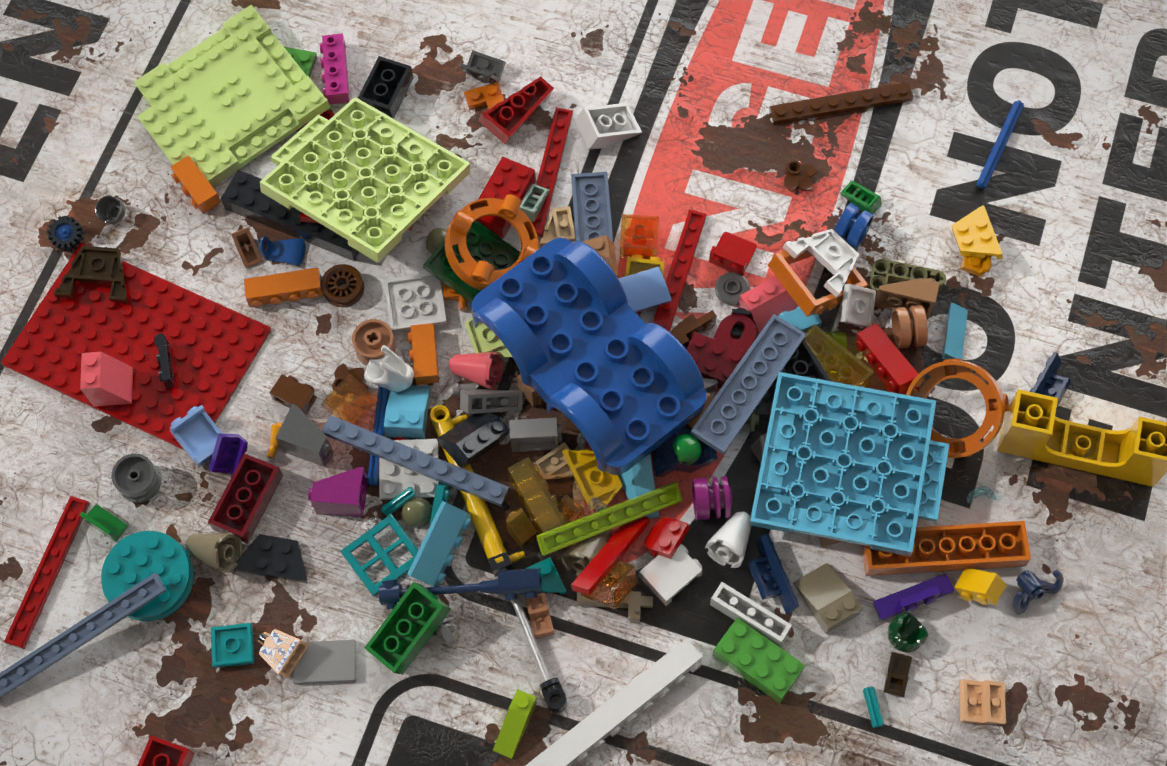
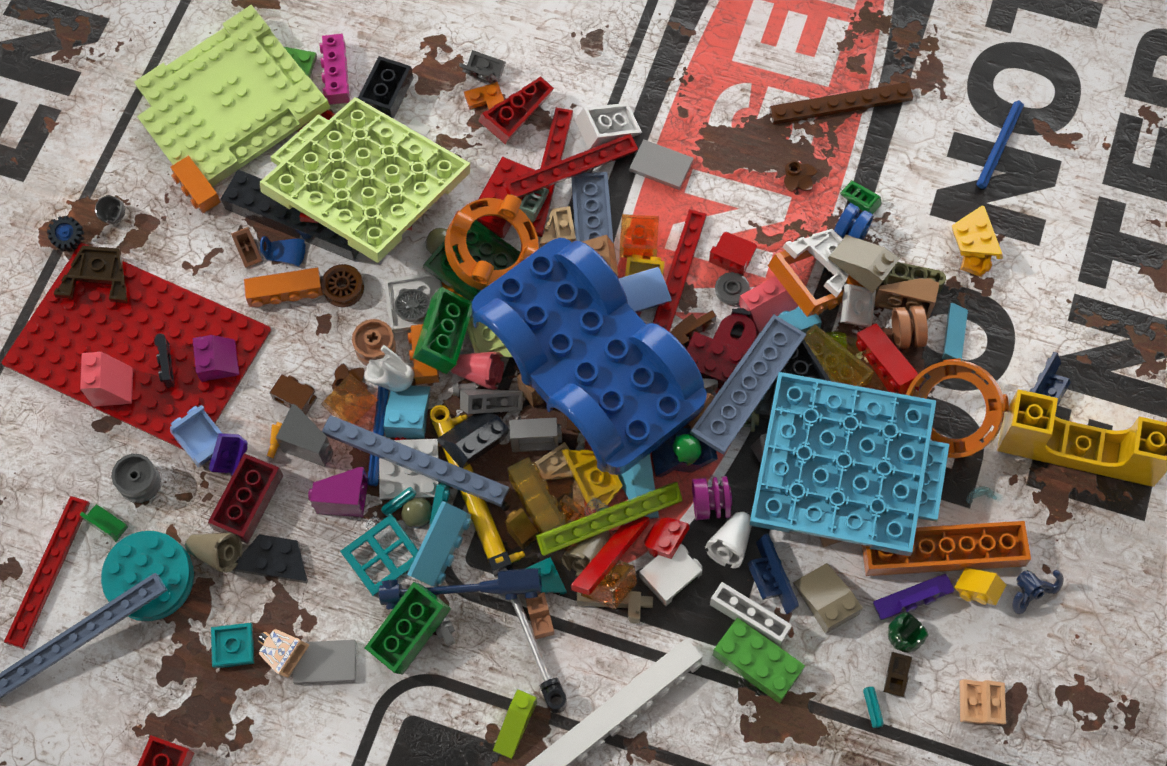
(215, 357): none -> magenta slope
(412, 305): none -> dark grey wheel
(443, 330): none -> green brick
(571, 166): none -> red plate
(661, 164): none -> light grey tile
(863, 261): none -> slope

